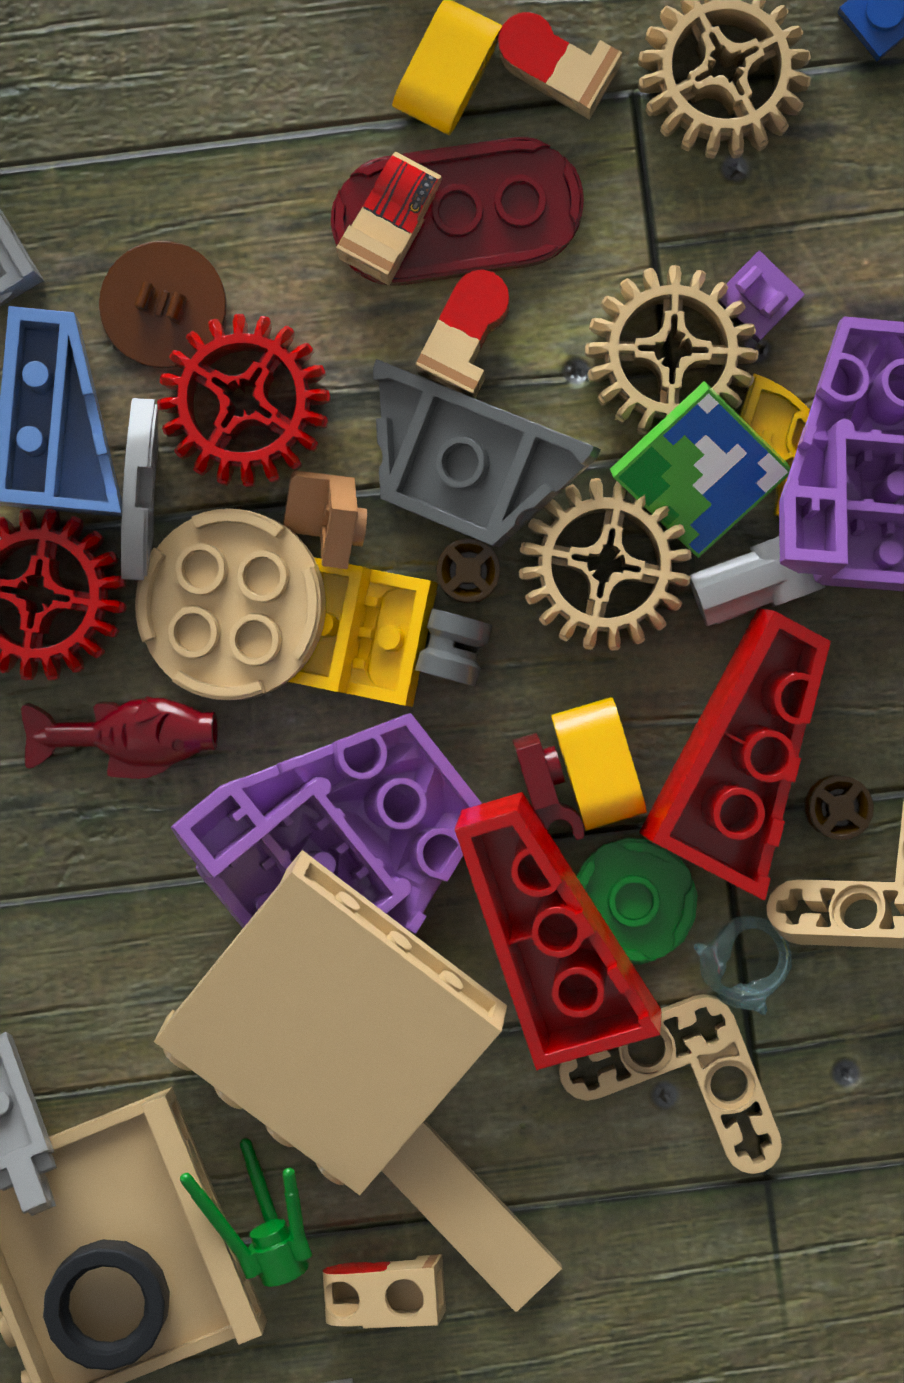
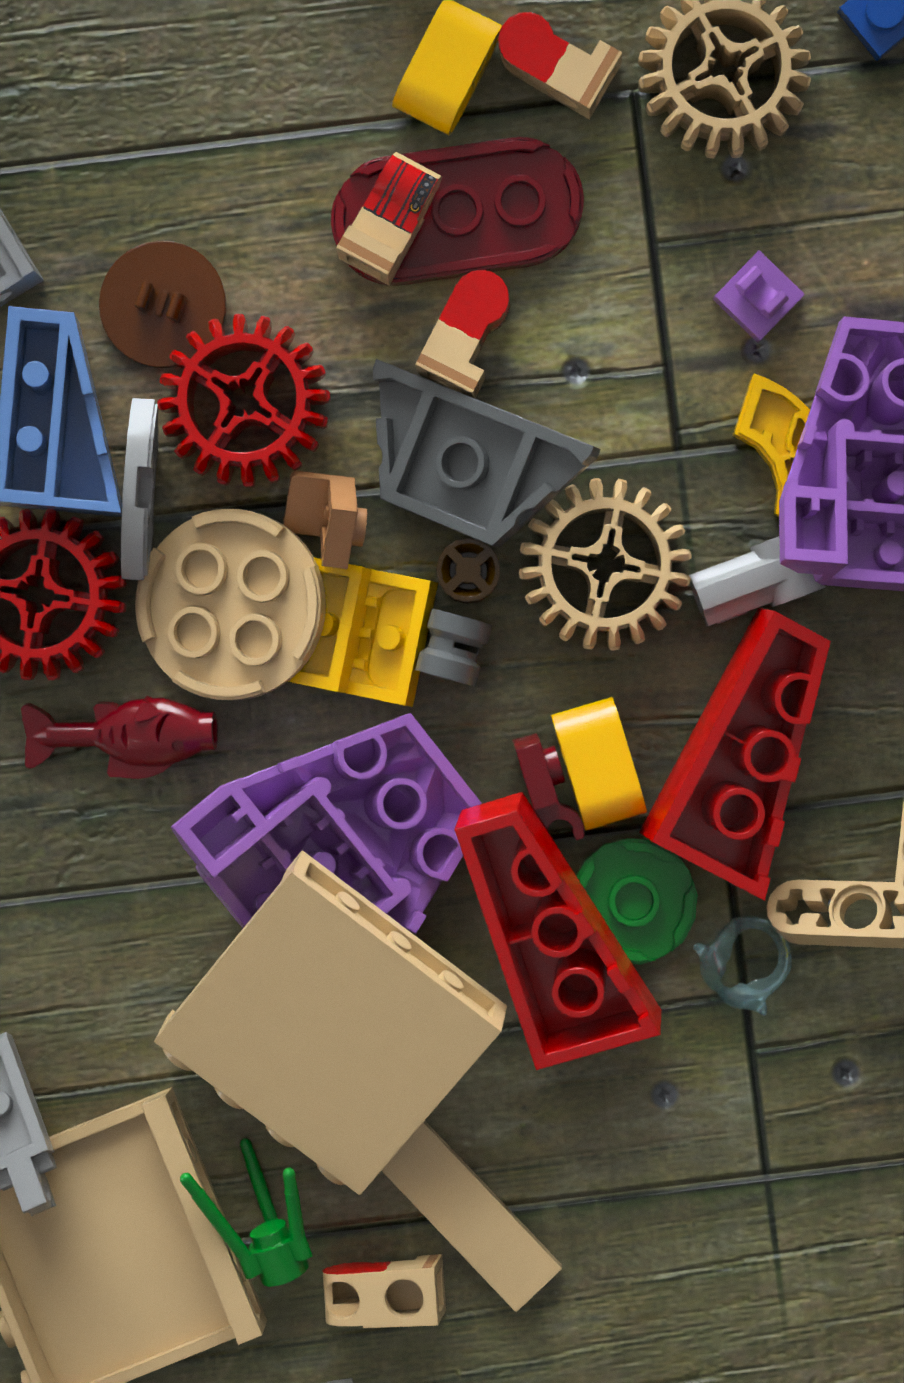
(106, 1354): black tyre -> none
(640, 352): tan gear -> none
(702, 468): tile -> none
(705, 1060): tan beam -> none
(847, 813): dark brown wheel -> none

